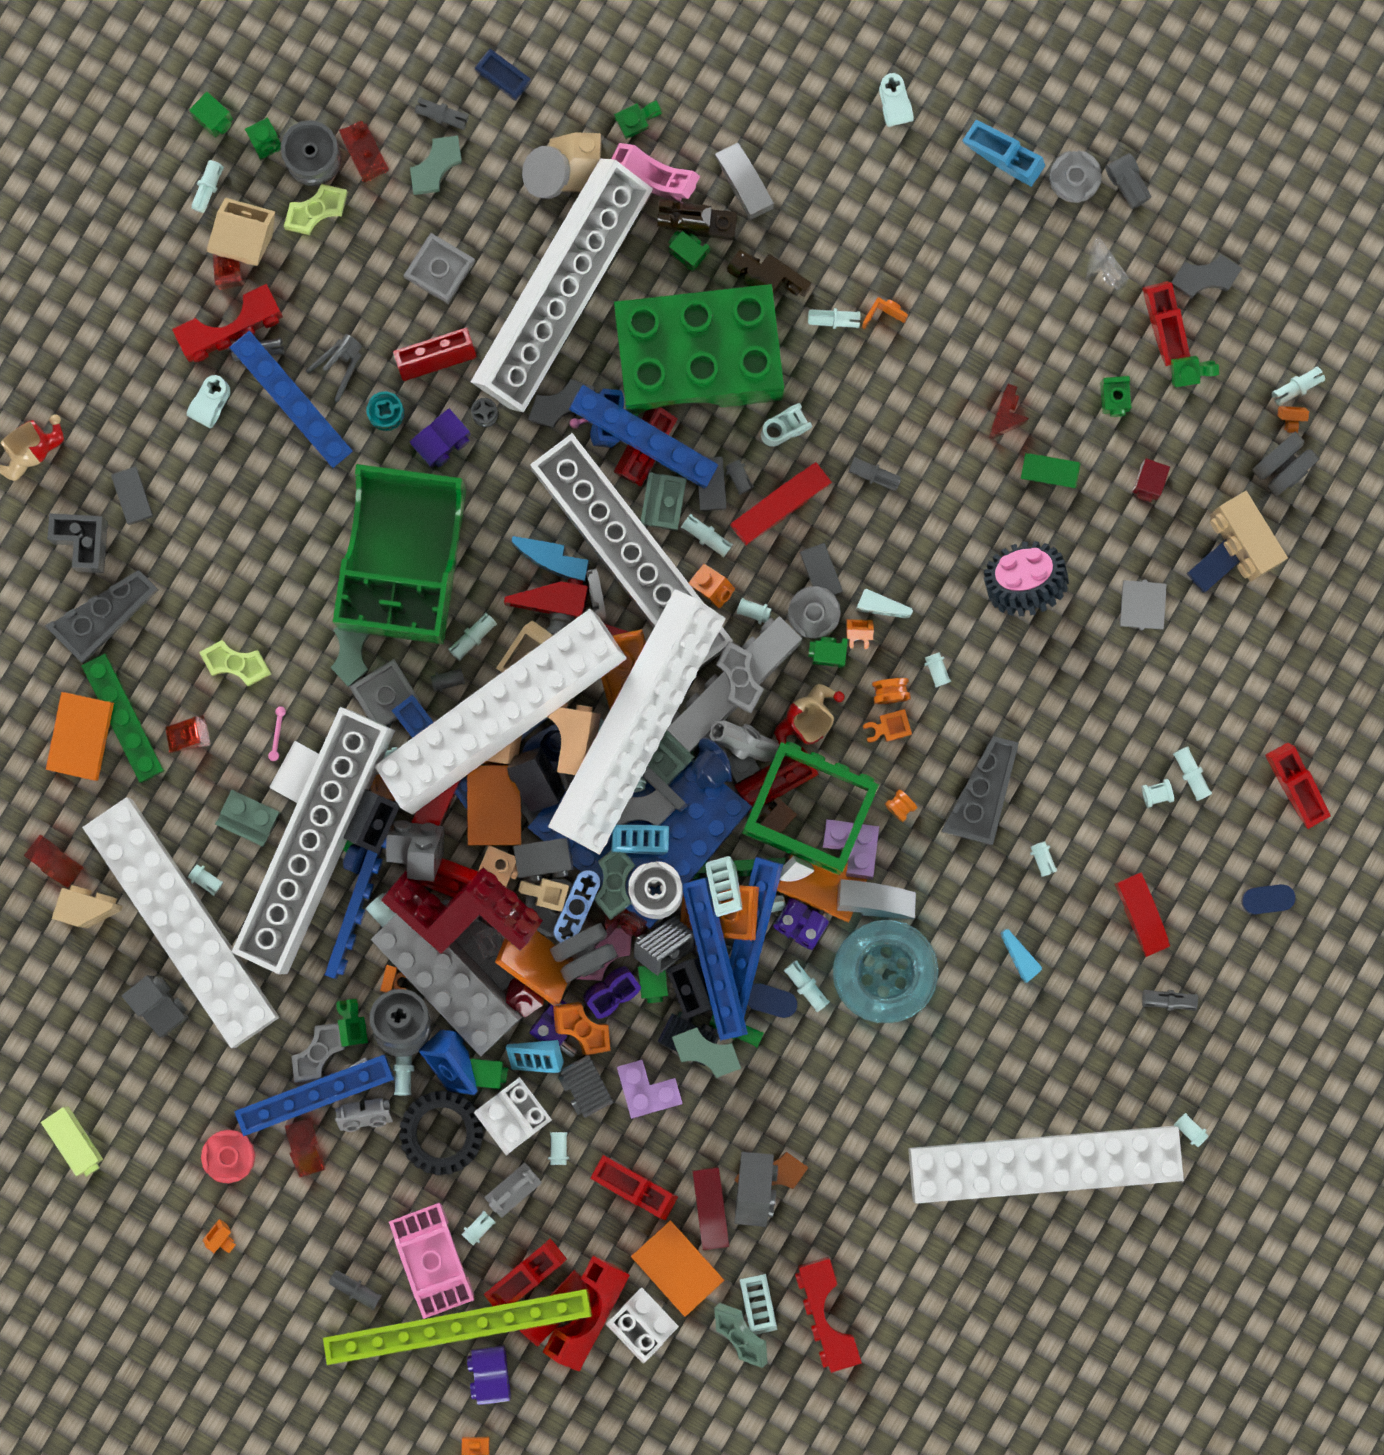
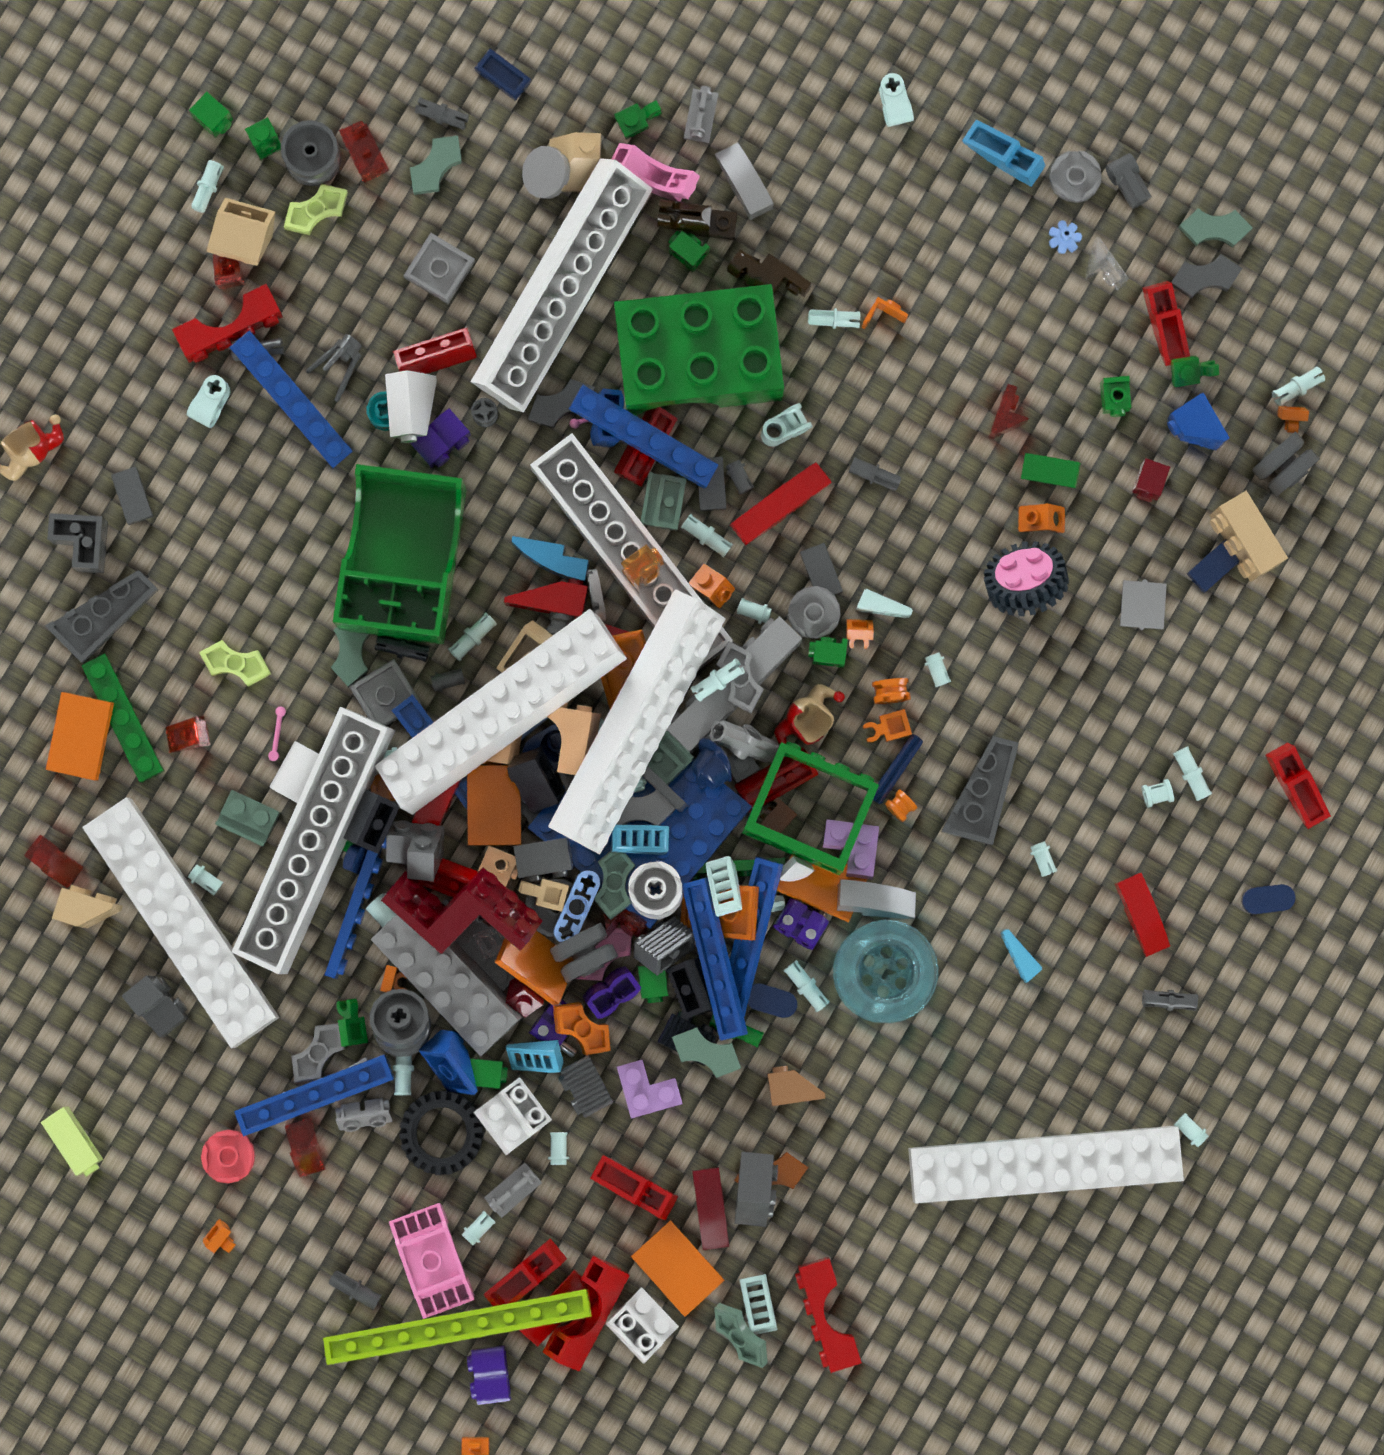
(402, 648): none -> black pin
(409, 404): none -> white slope
(642, 566): none -> clear orange window
(701, 115): none -> light grey hinge
(717, 680): none -> light aqua pin
(791, 1087): none -> medium nougat slope
(897, 768): none -> dark blue axle
(1040, 518): none -> orange bracket
(1064, 237): none -> light blue plant
(1198, 424): none -> blue slope
(1225, 228): none -> sand green tile

